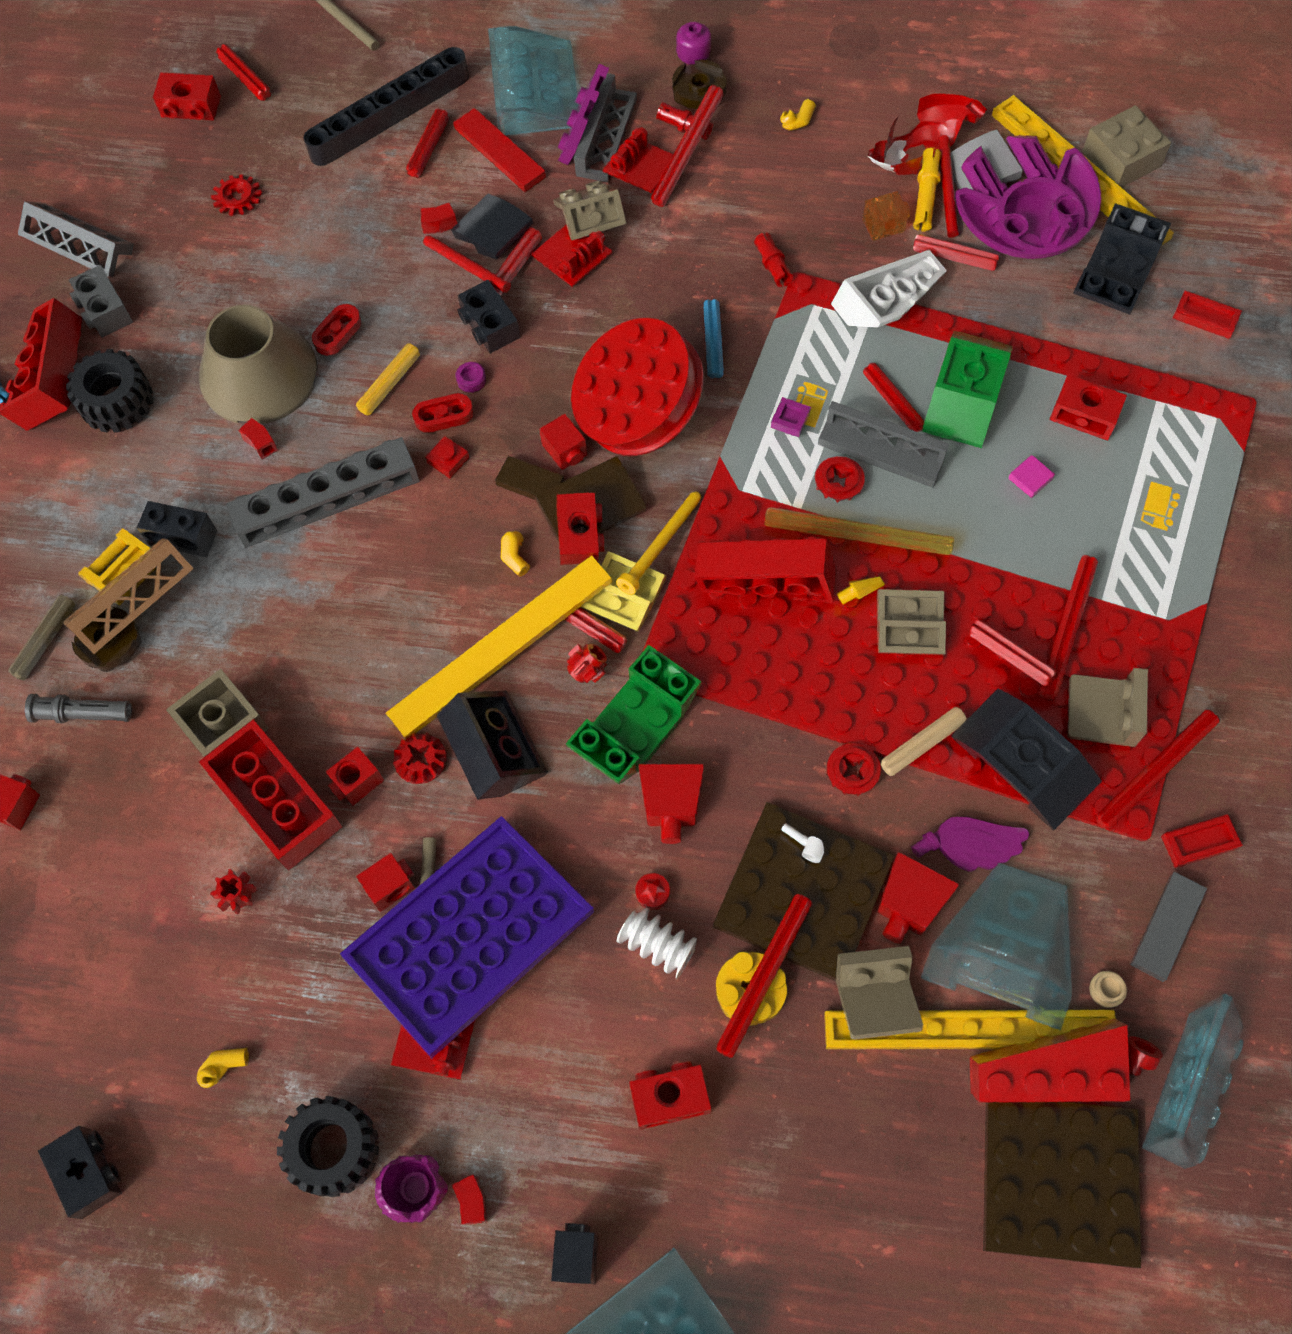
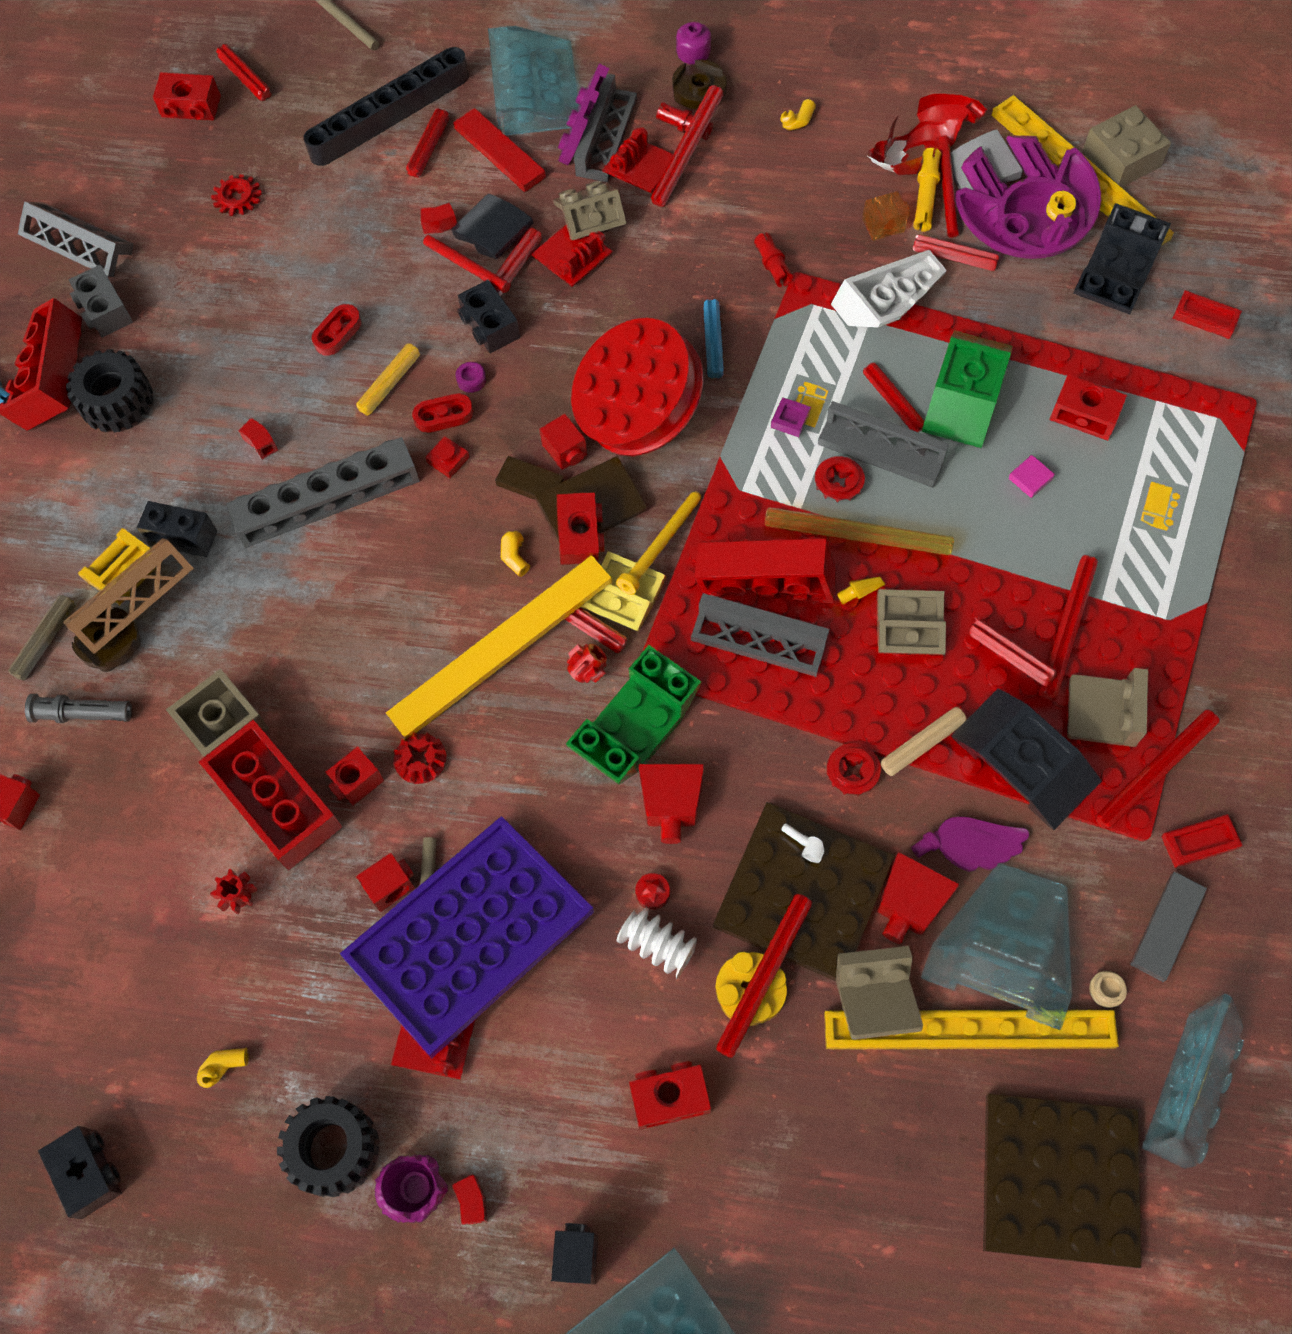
(262, 384): dark tan cone -> none
(491, 743): black slope -> none
(760, 623): none -> dark grey fence
(1064, 198): none -> yellow bush
(1066, 1067): red wedge -> none
(1142, 1055): red tile -> none

